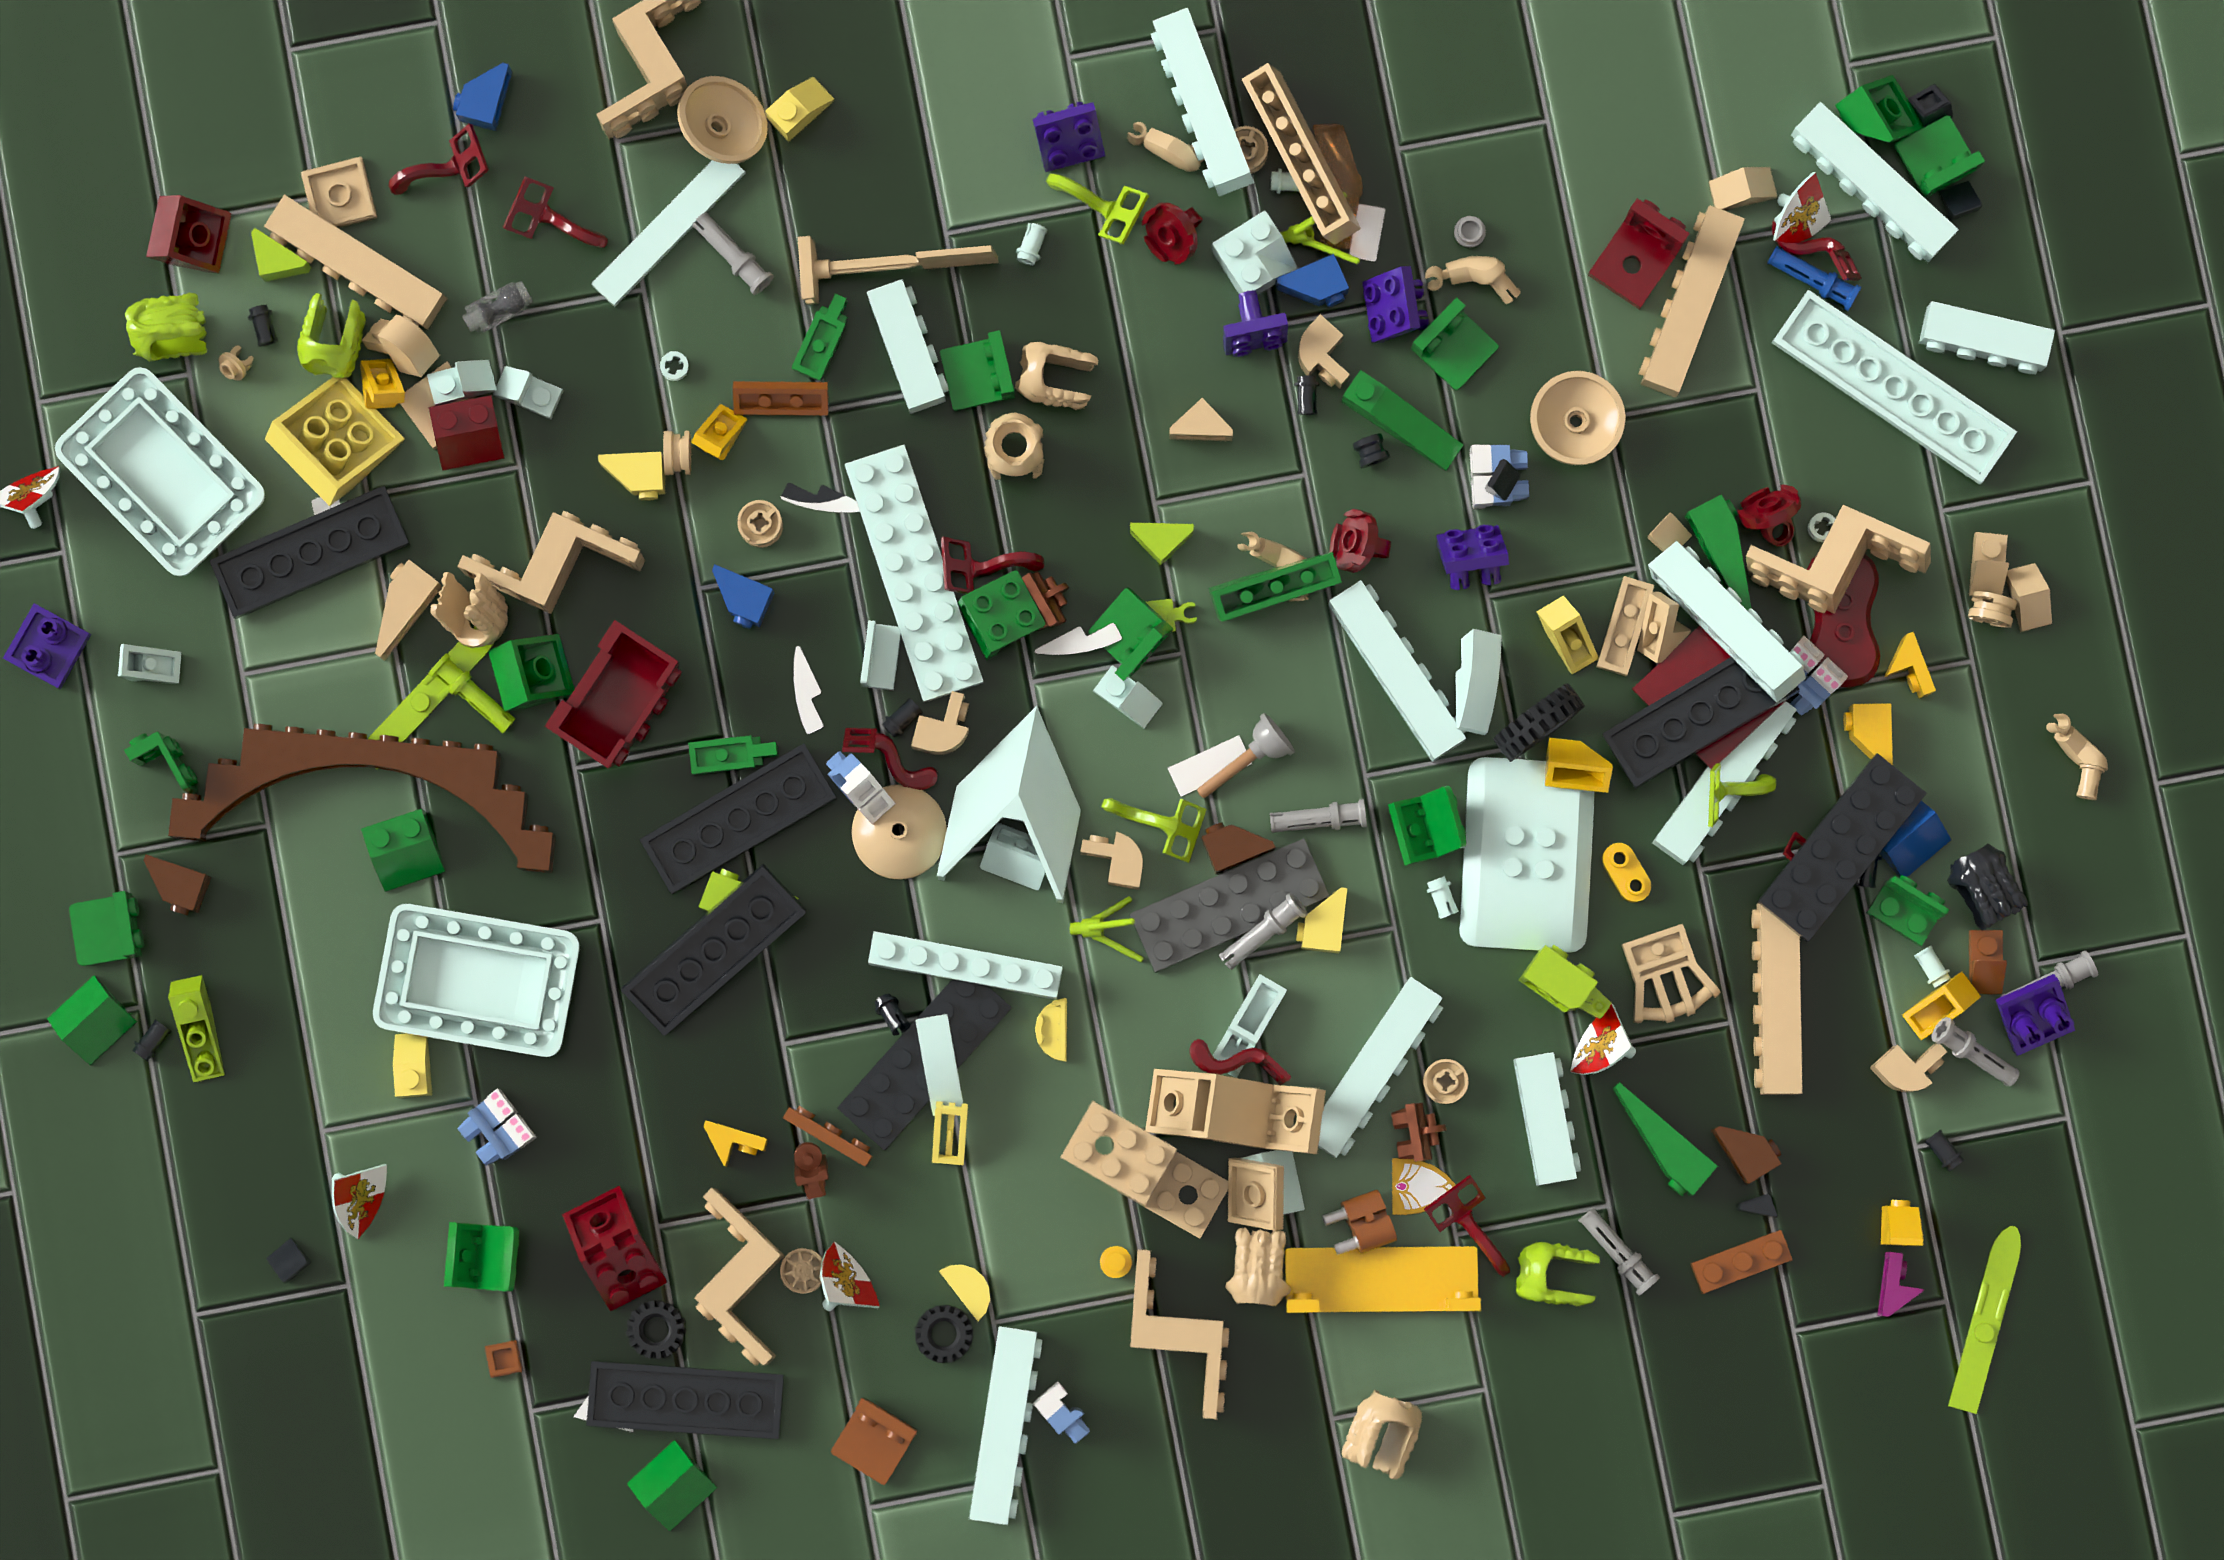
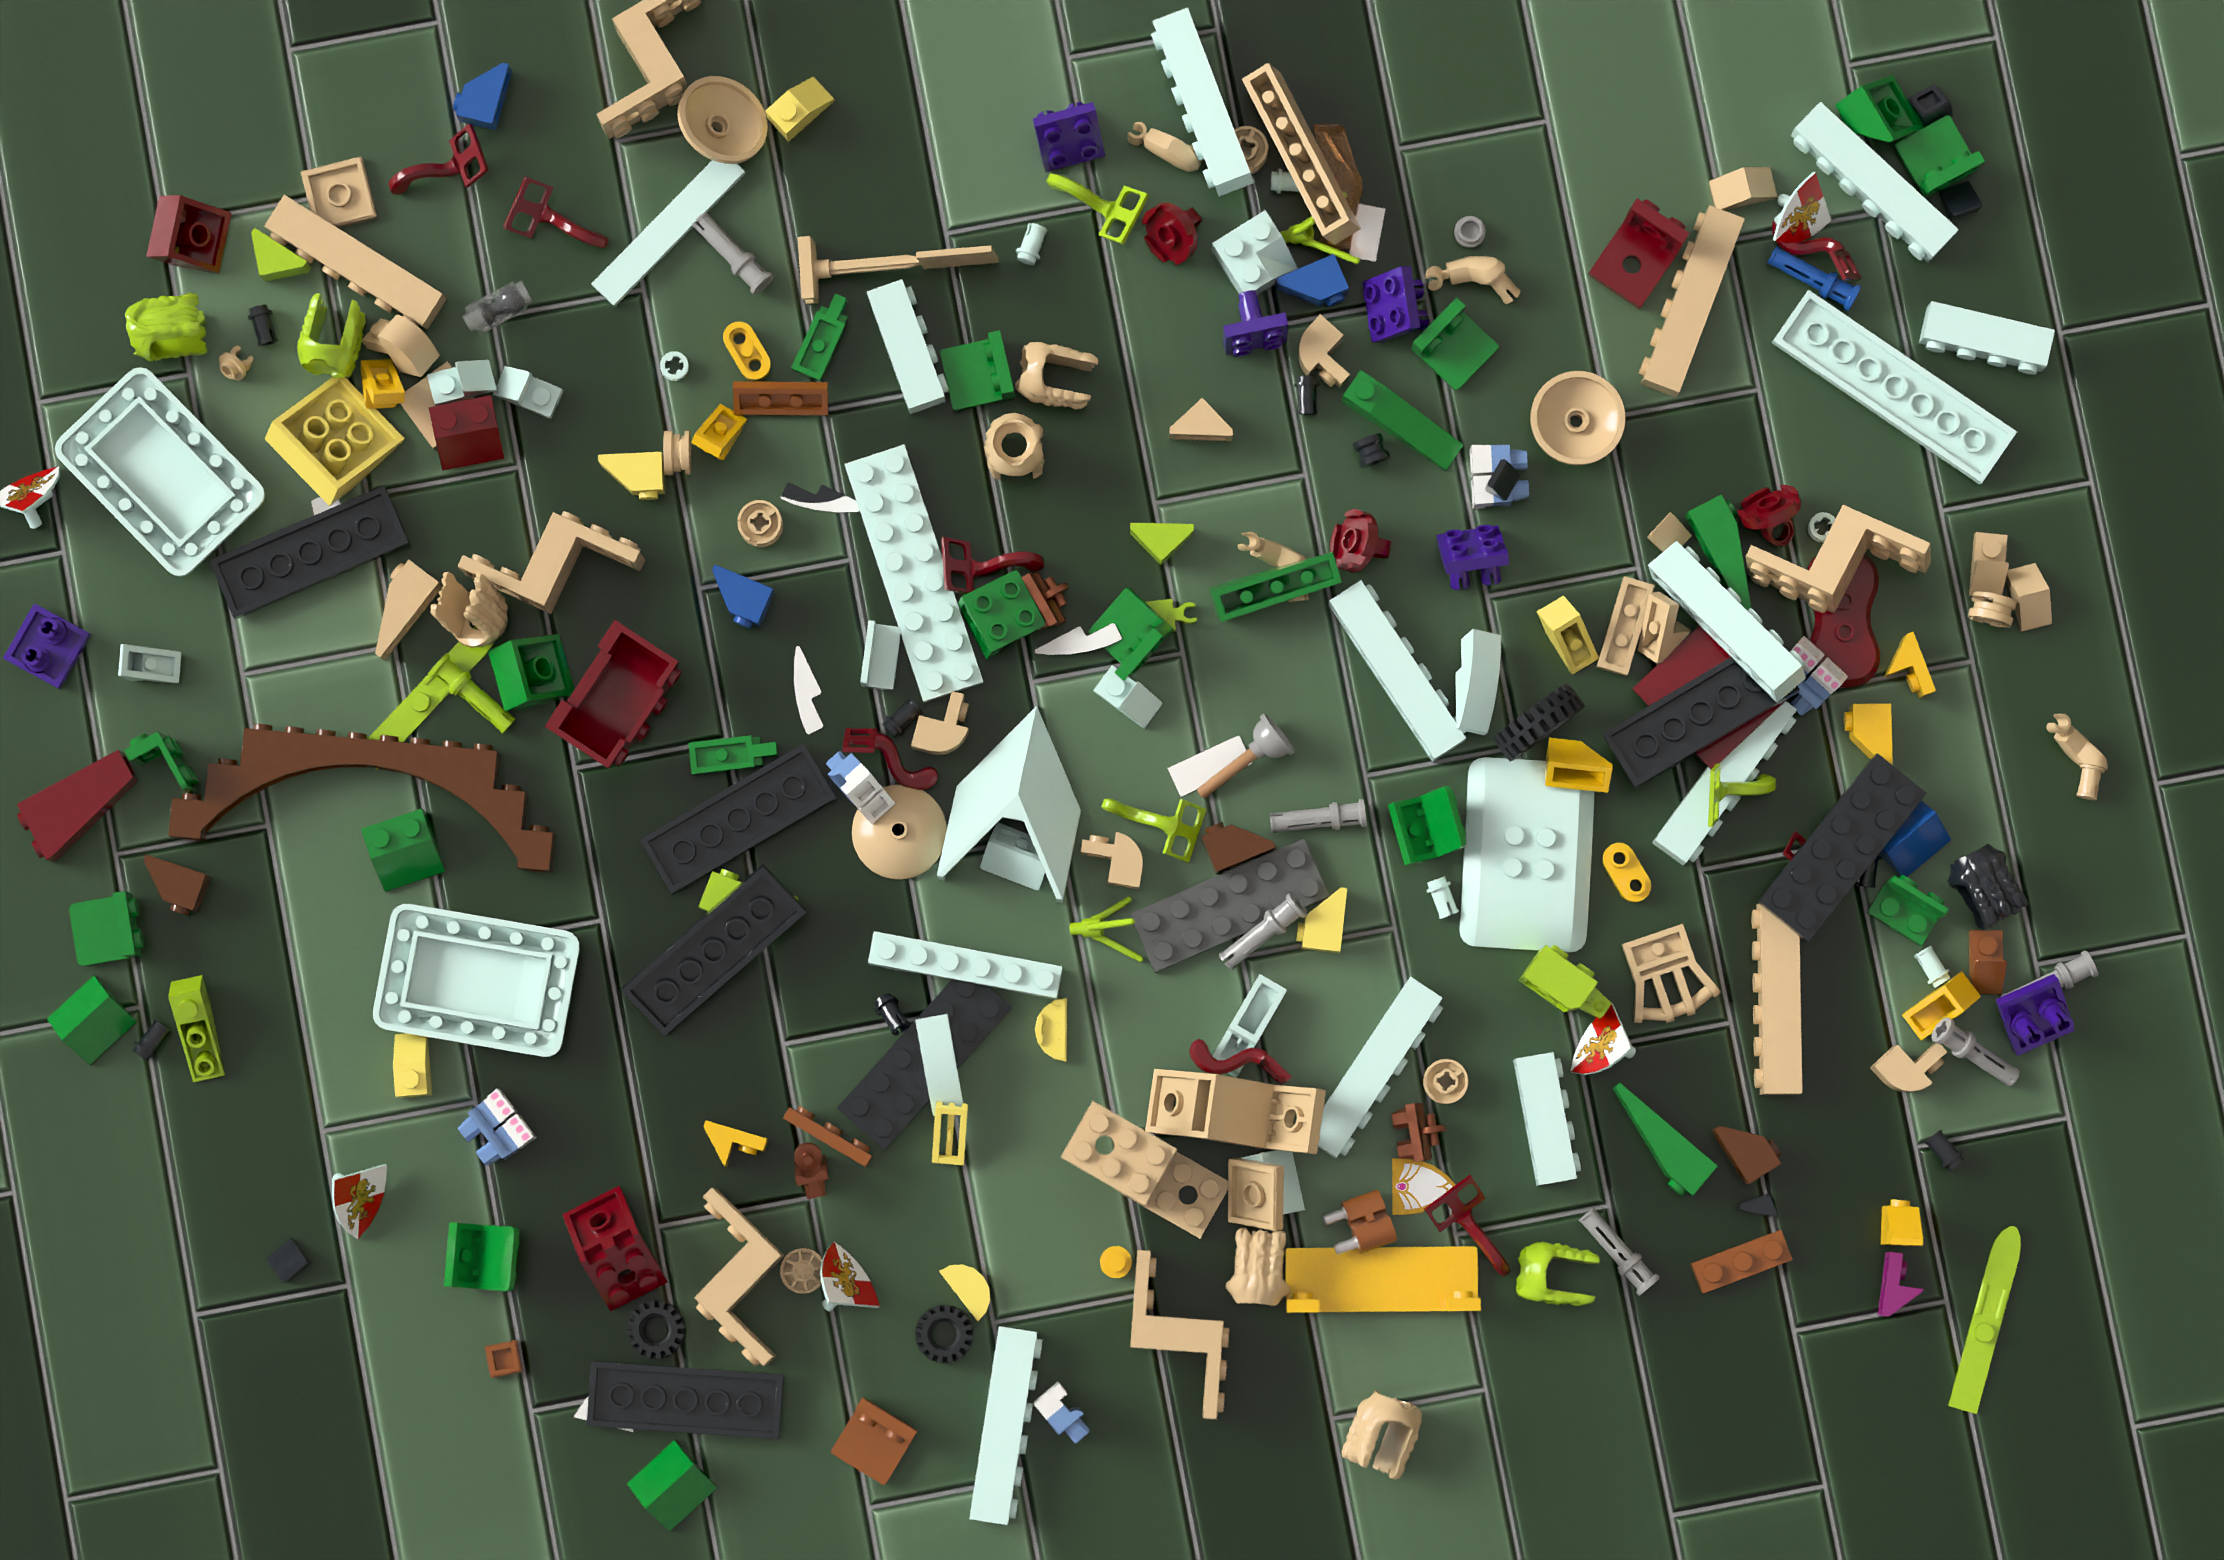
(75, 804): none -> dark red slope
(747, 352): none -> yellow plate

